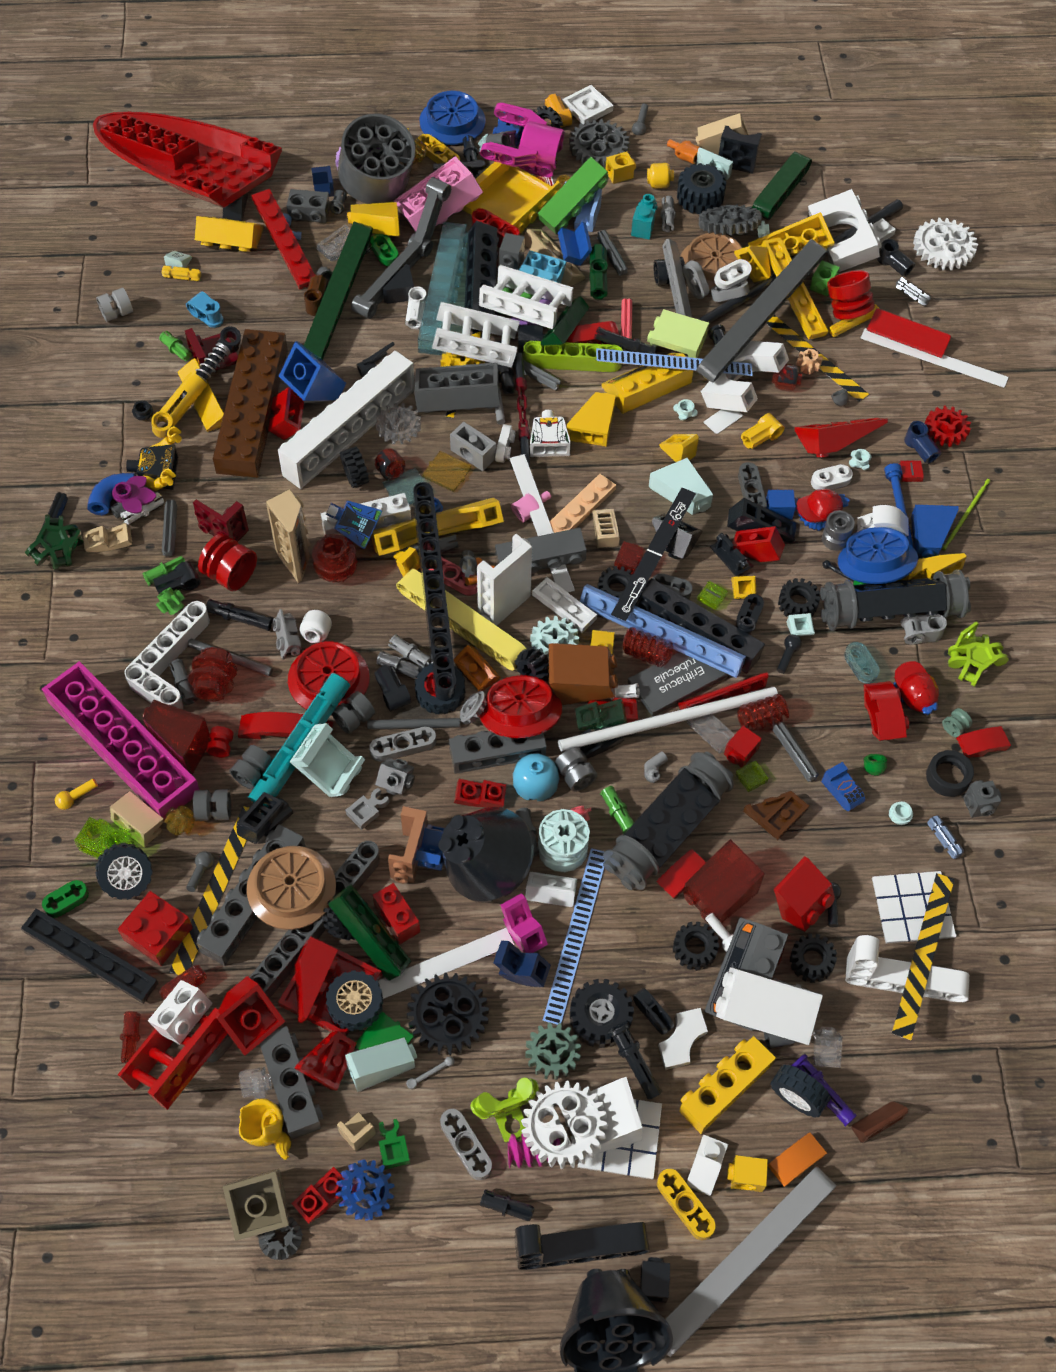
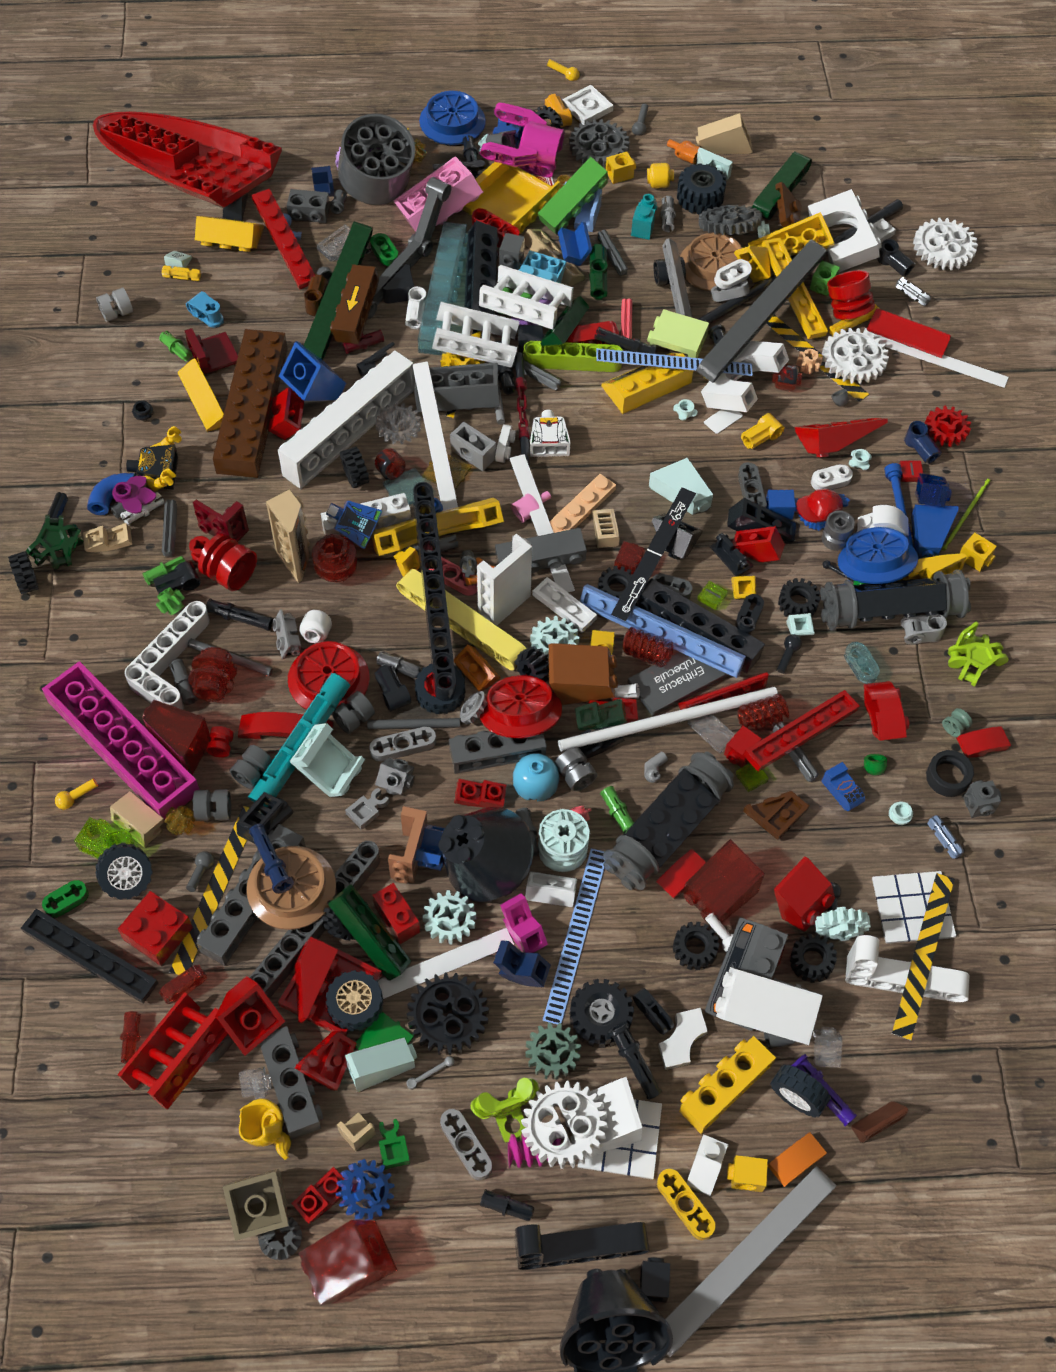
(23, 572): none -> black tyre
(180, 1012): white brick -> none
(195, 383): piece -> none
(195, 546): none -> red wheel
(274, 867): none -> dark blue pin
(347, 1261): none -> clear red slope
(355, 304): none -> reddish brown brick
(365, 341): none -> dark red pin
(380, 216): yellow slope -> none
(409, 651): light grey pin -> none
(435, 145): yellow beam -> none
(435, 436): none -> white sticker
(456, 909): none -> light aqua gear
(571, 73): none -> yellow bar
(593, 420): yellow slope -> none
(680, 446): yellow slope -> none
(695, 279): light grey plate -> none
(740, 149): black piece -> none
(788, 206): none -> reddish brown wing
(801, 730): none -> red plate
(842, 923): none -> light aqua gear
(855, 355): none -> white gear
(916, 687): red hair -> none
(932, 490): none -> clear blue brick
(978, 552): none -> yellow brick

